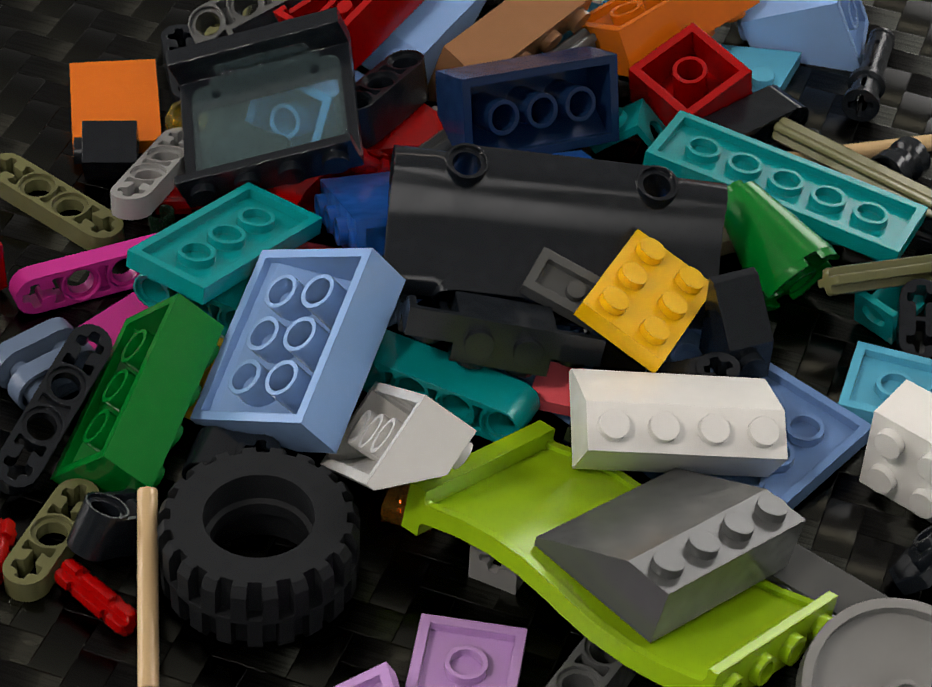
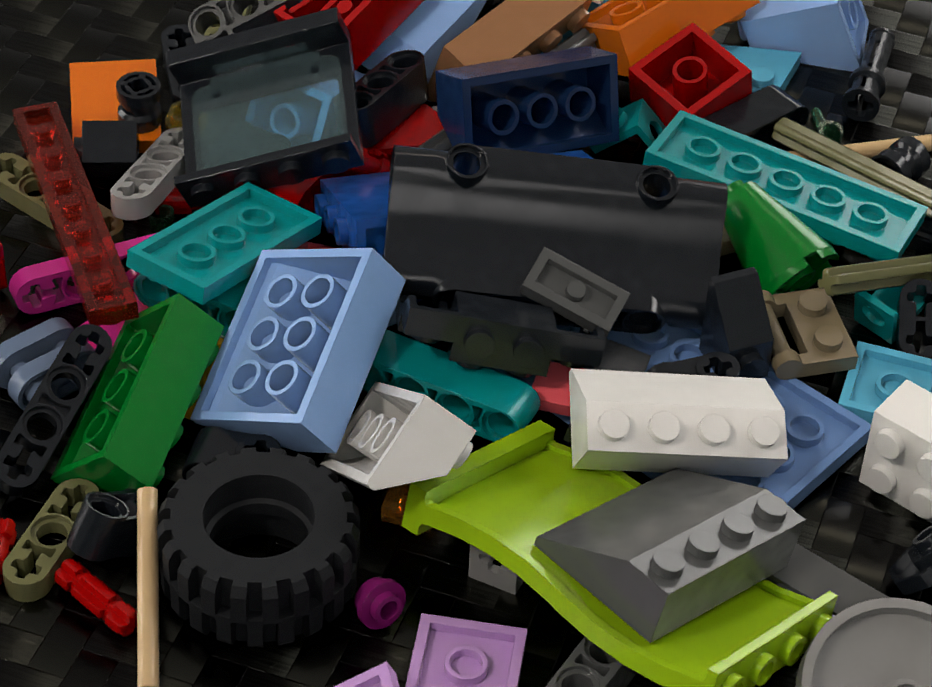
(75, 215): none -> clear red plate
(139, 100): none -> black wheel
(379, 602): none -> magenta plate
(644, 300): yellow plate -> none
(815, 330): none -> dark tan plate
(827, 128): none -> clear green hand

